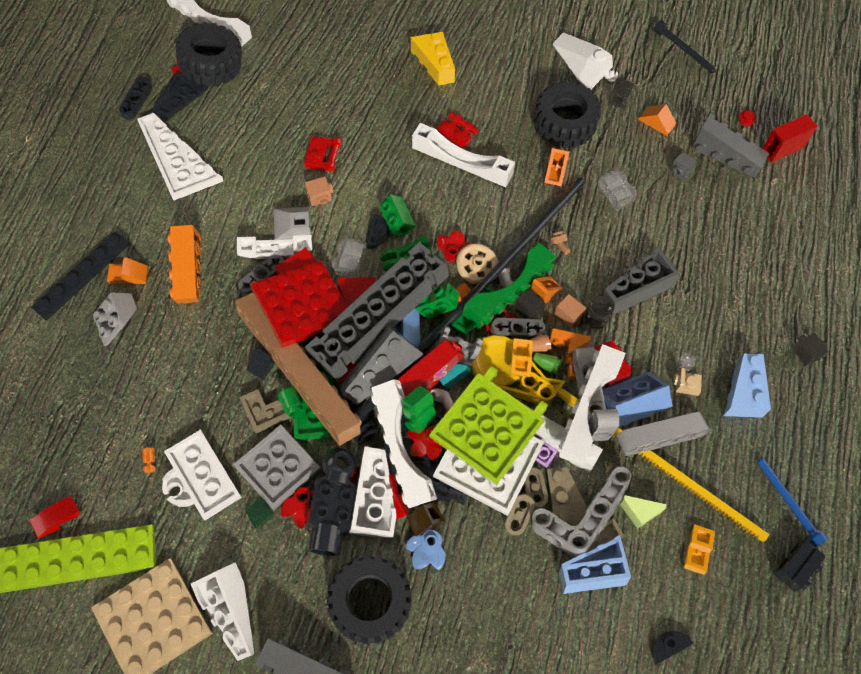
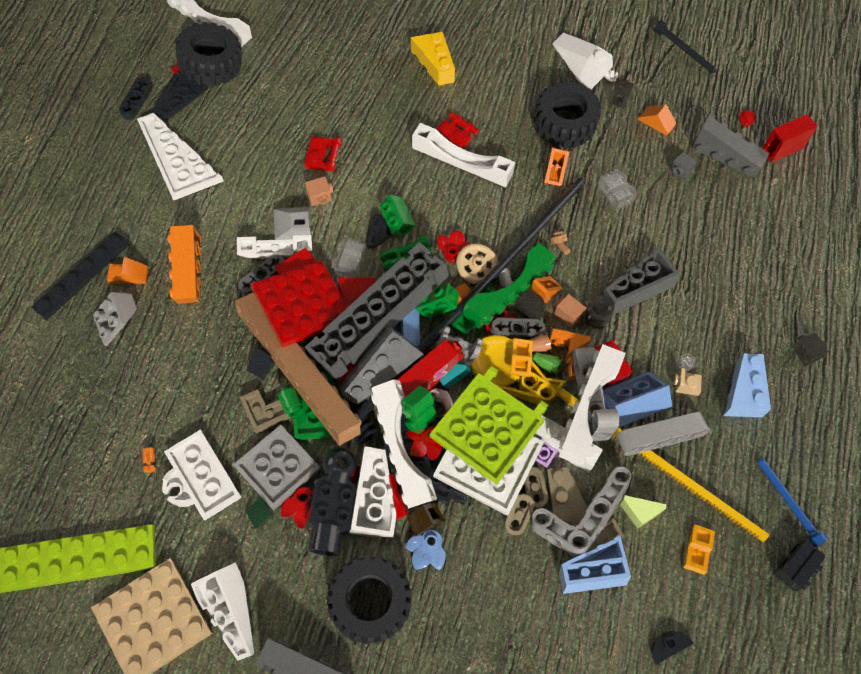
(56, 514): red slope -> none

